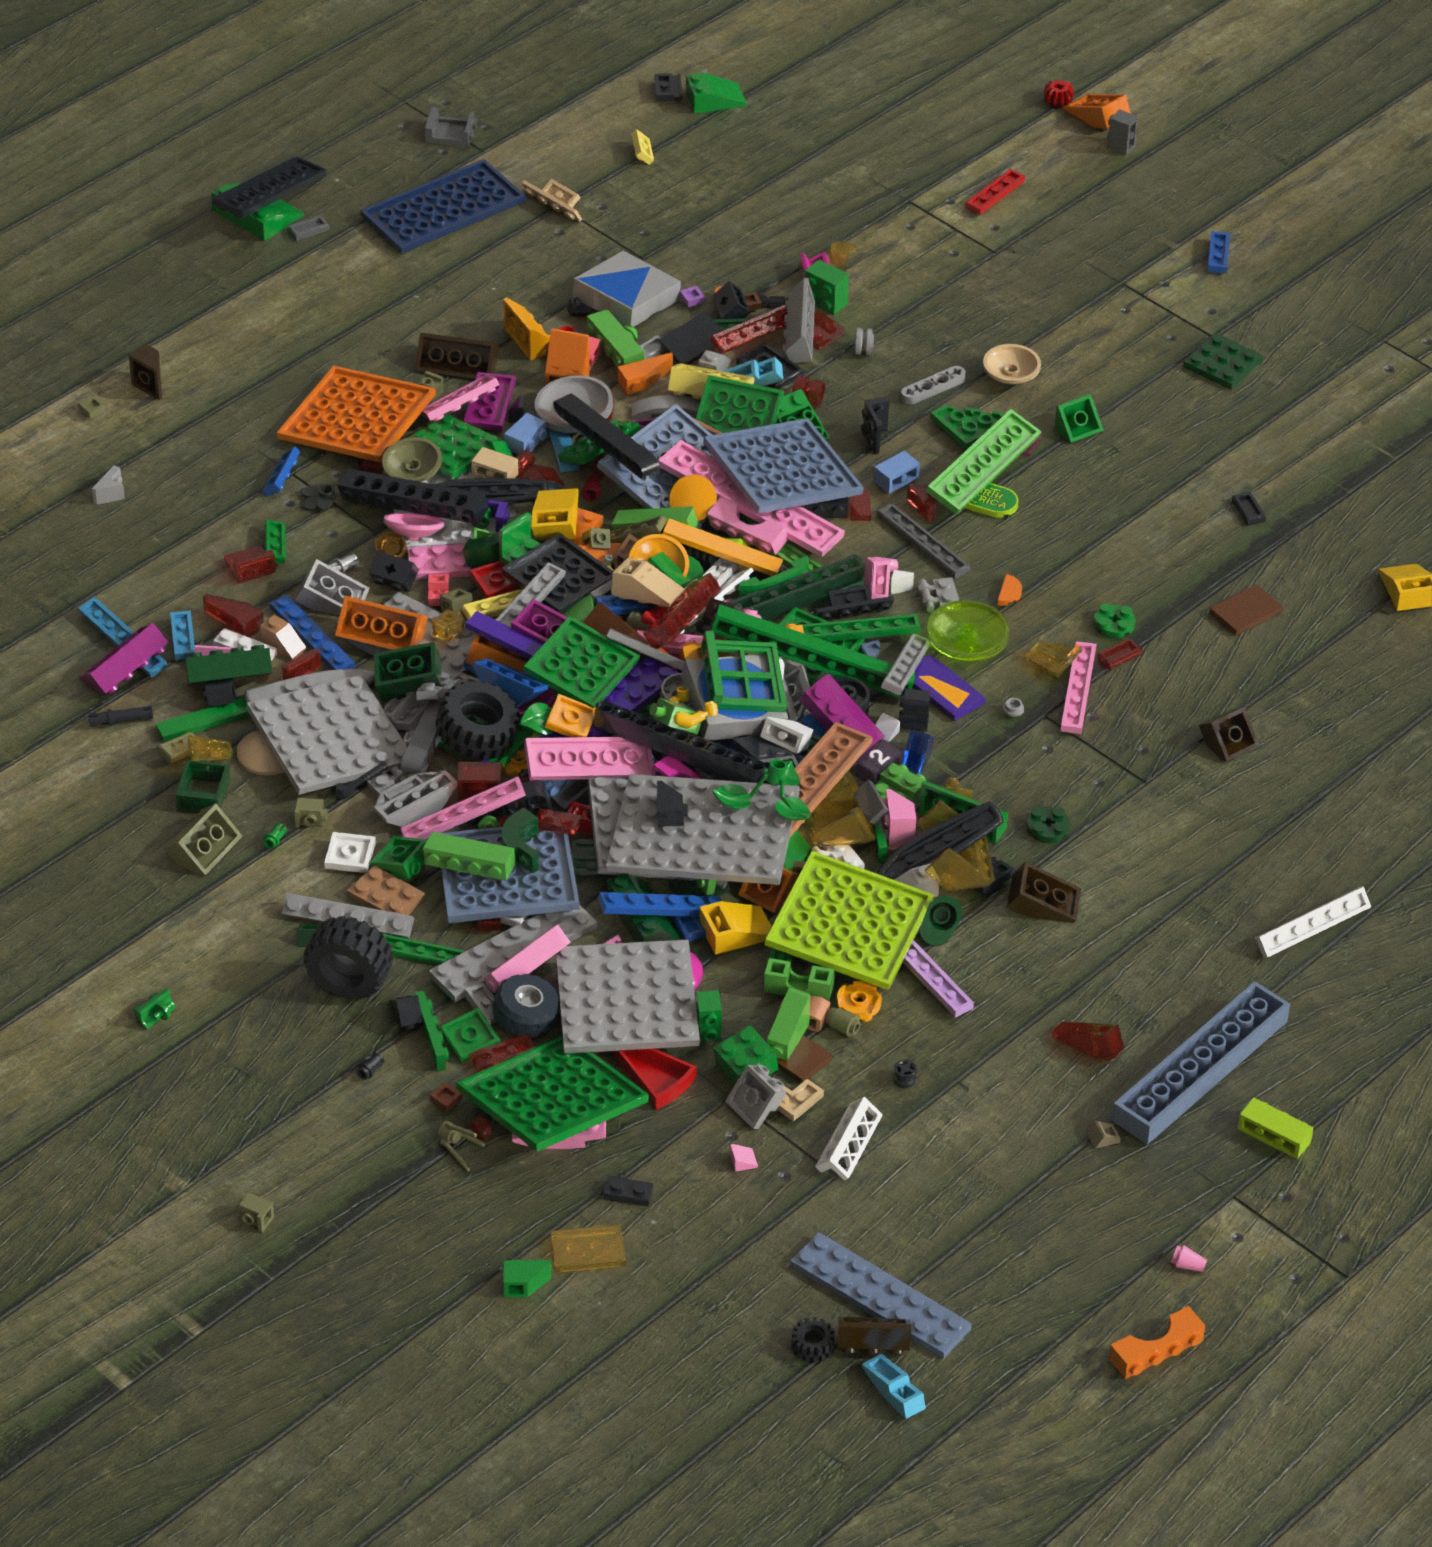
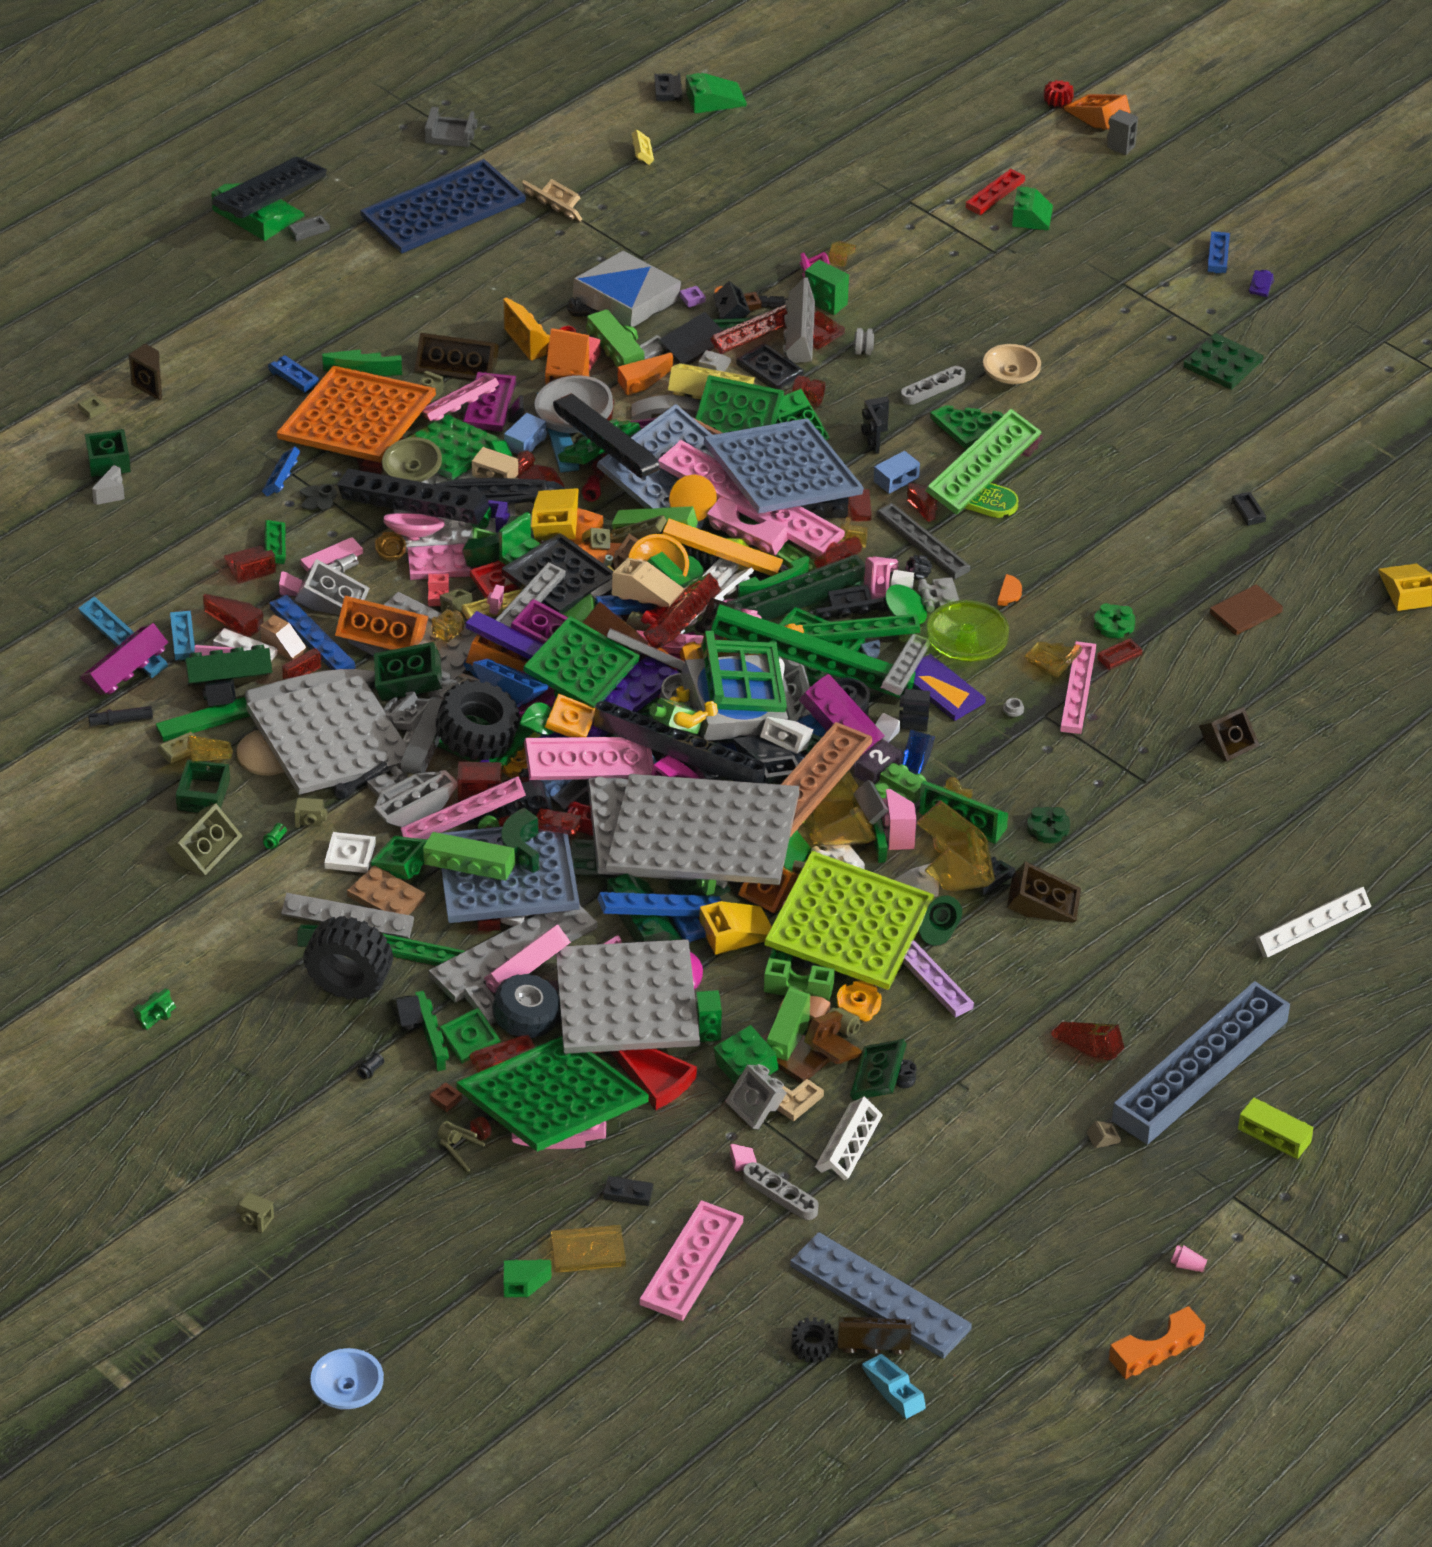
(106, 450): none -> dark green brick
(289, 584): none -> bright pink slope
(294, 373): none -> blue plate
(333, 552): none -> bright pink tile
(345, 1370): none -> light blue dish
(368, 363): none -> green slope
(393, 571): black brick -> none
(430, 691): light grey plate -> none
(495, 599): none -> bright pink plate
(670, 806): black slope -> none
(691, 1260): none -> bright pink plate
(765, 372): medium azure slope -> none
(778, 773): green plant -> none
(783, 1188): none -> light grey beam
(824, 1039): none -> reddish brown bracket
(838, 552): none -> clear red piece
(857, 531): none -> clear yellow bracket
(878, 1069): none -> dark green tile
(905, 601): none -> green shield
(919, 566): none -> black gear
(954, 833): black piece -> none
(1031, 209): none -> green slope
(1077, 419): green slope -> none
(1261, 283): none -> dark purple bracket

